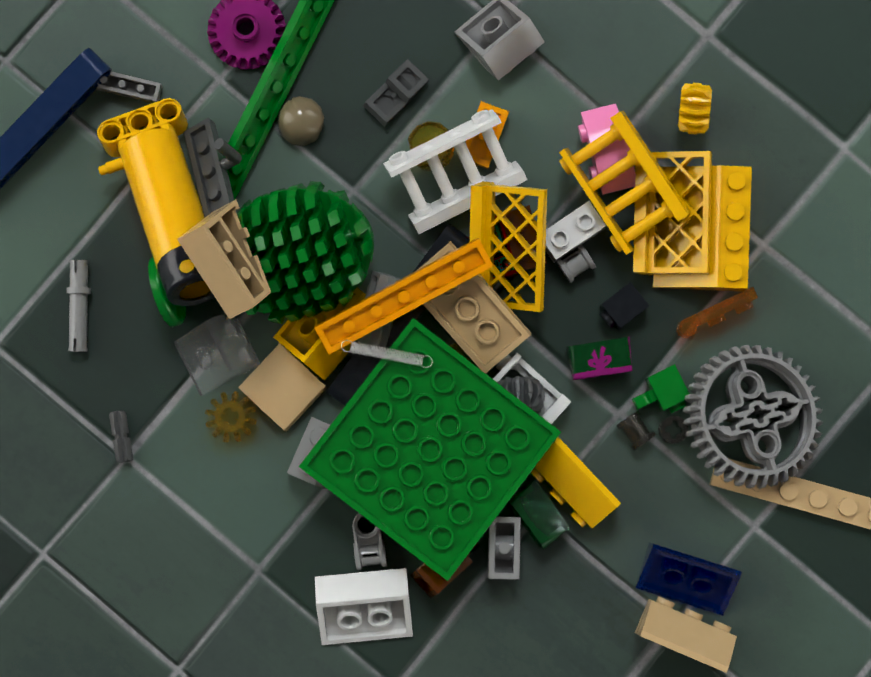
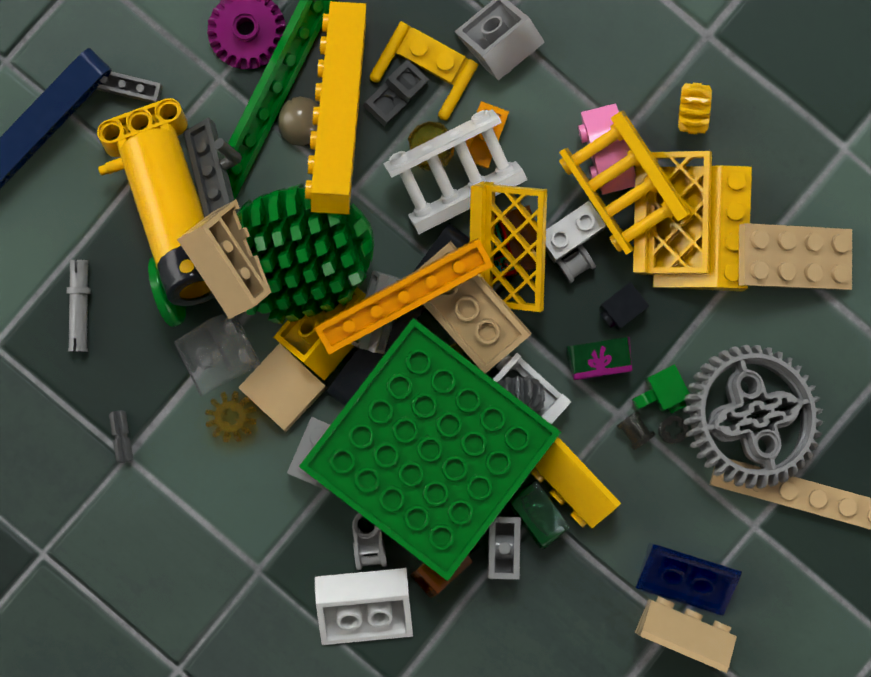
(338, 108): none -> yellow brick
(357, 349): white piece -> none
(431, 57): none -> yellow plate
(715, 313): clear orange plate -> none
(795, 257): none -> tan plate

